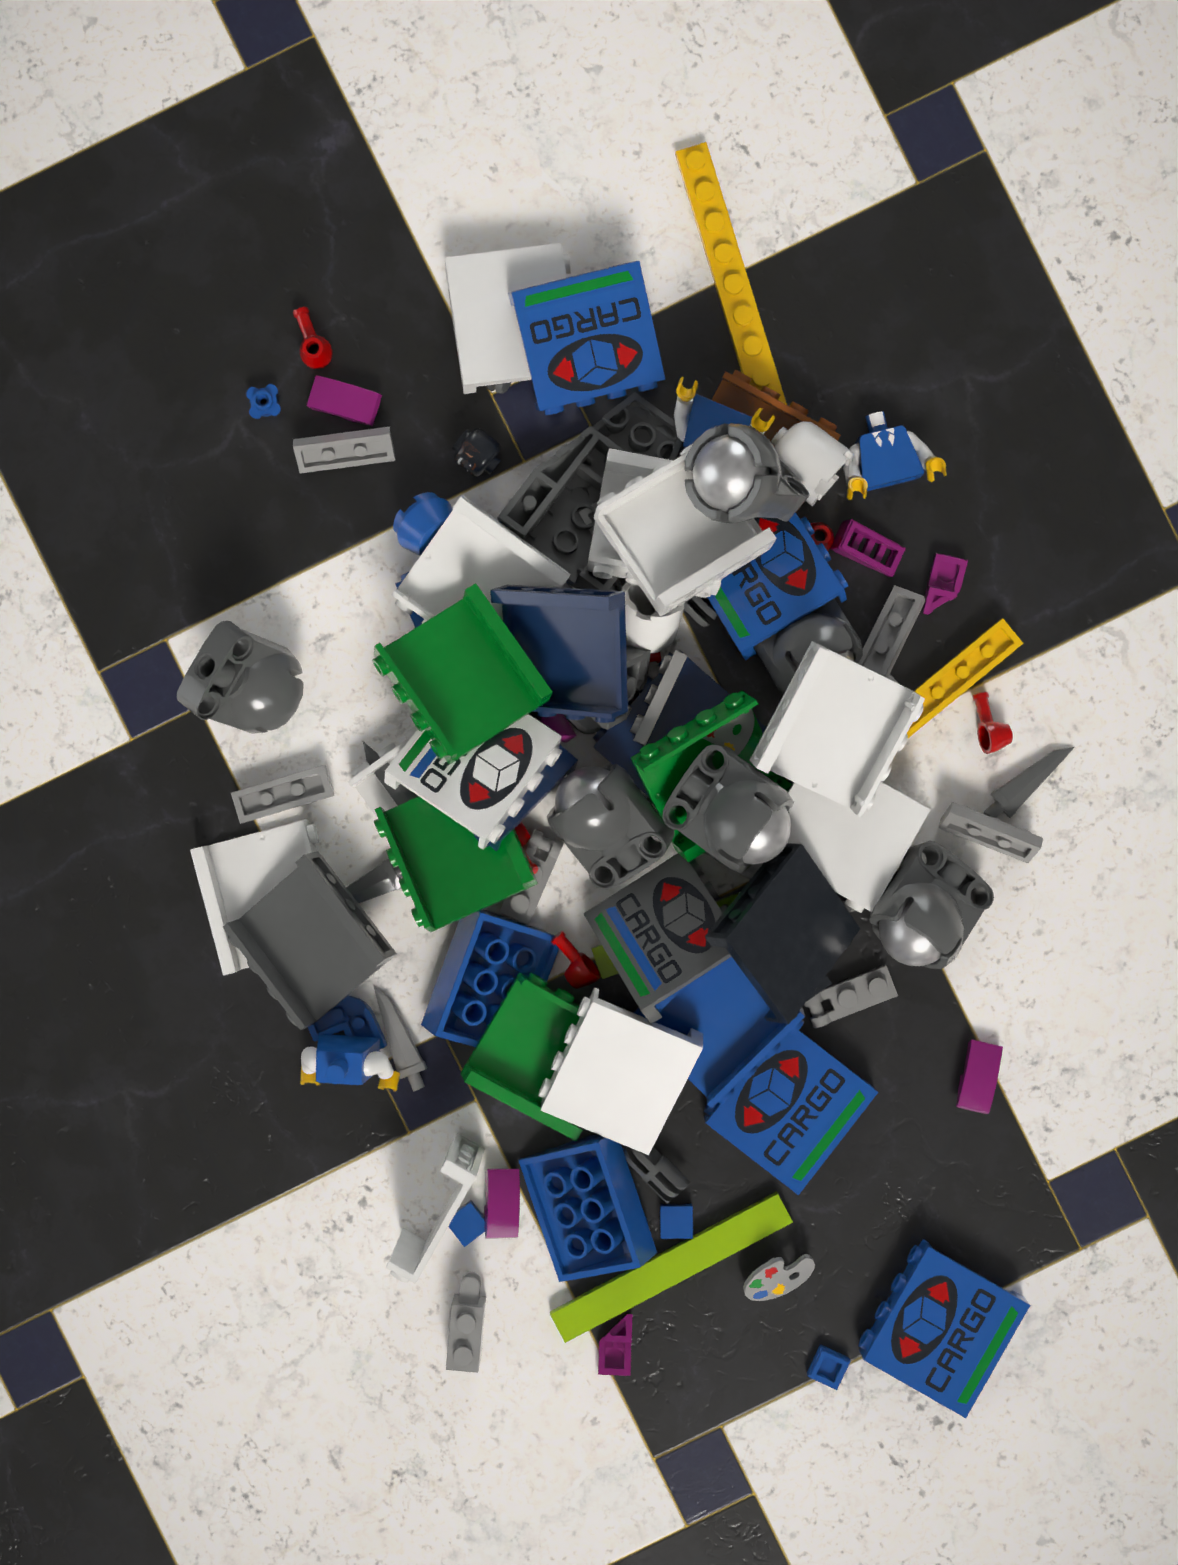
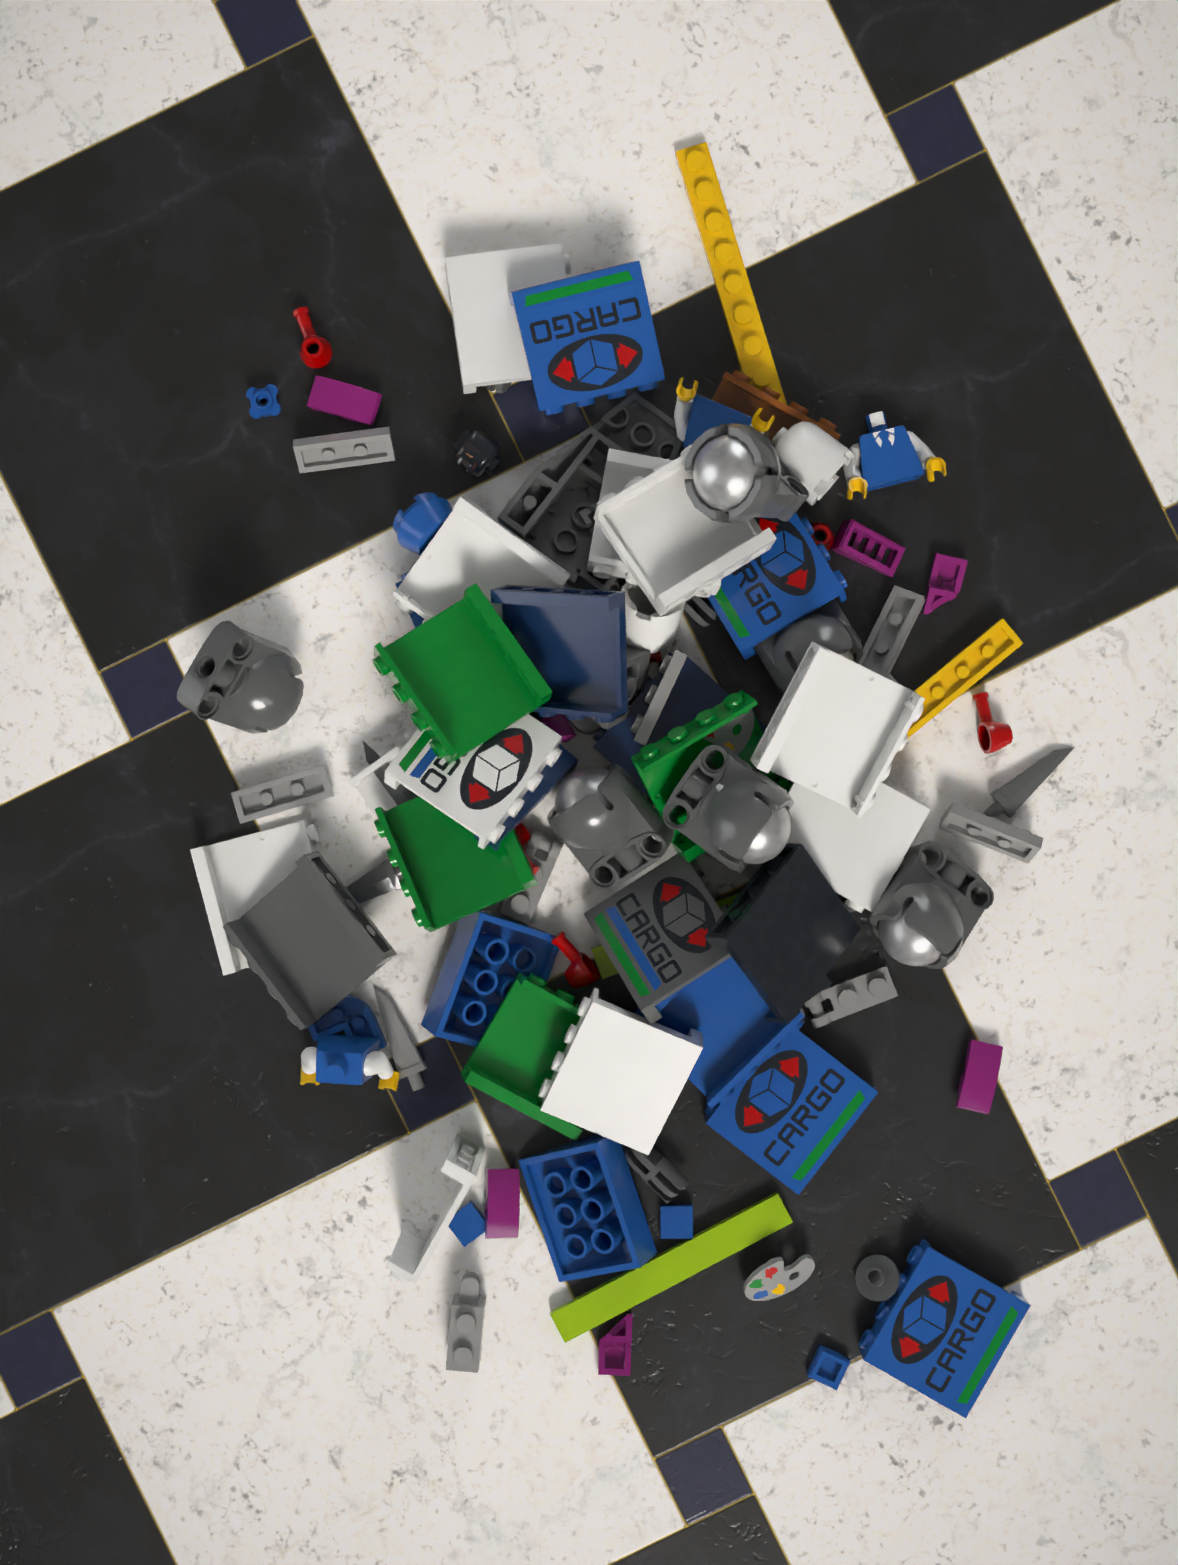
(877, 1278): none -> dark grey piece

